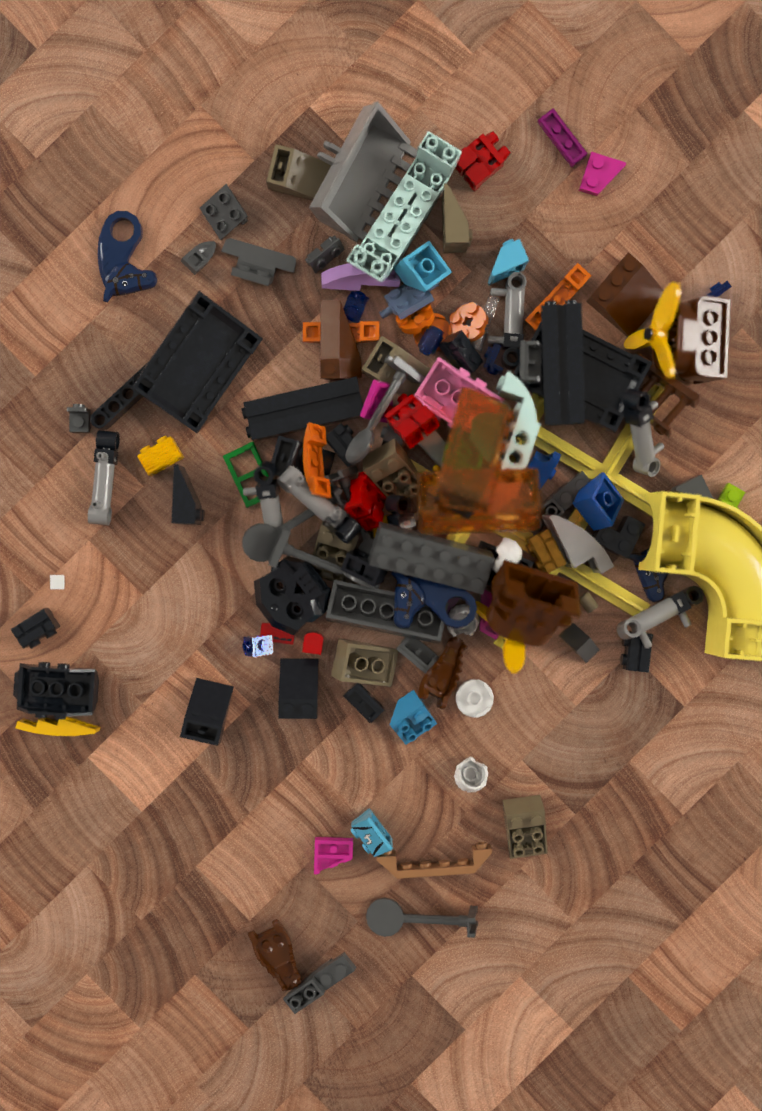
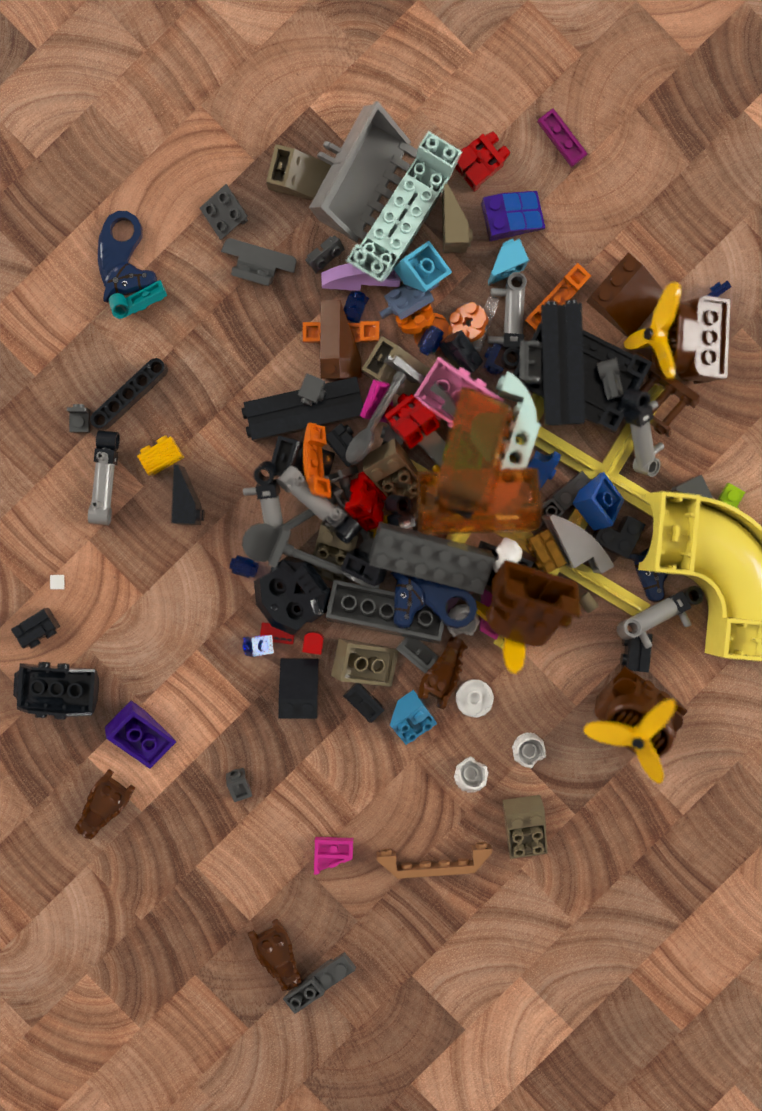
(62, 727): yellow slope -> none
(103, 804): none -> reddish brown animal
(137, 301): none -> teal plate
(139, 734): none -> dark purple slope
(196, 362): black slope -> none
(199, 256): dark grey plate -> none
(207, 712): black slope -> none
(238, 785): none -> dark grey bracket
(244, 566): none -> clear blue brick
(250, 446): green window -> none
(312, 390): none -> dark grey brick
(372, 833): medium azure slope -> none
(387, 917): dark grey piece -> none
(449, 404): none -> dark grey slope
(512, 214): none -> slope
(528, 749): none -> white hair
(579, 642): dark grey slope -> none
(599, 173): dark pink wing -> none
(610, 373): none -> dark grey piece
(638, 718): none -> brick

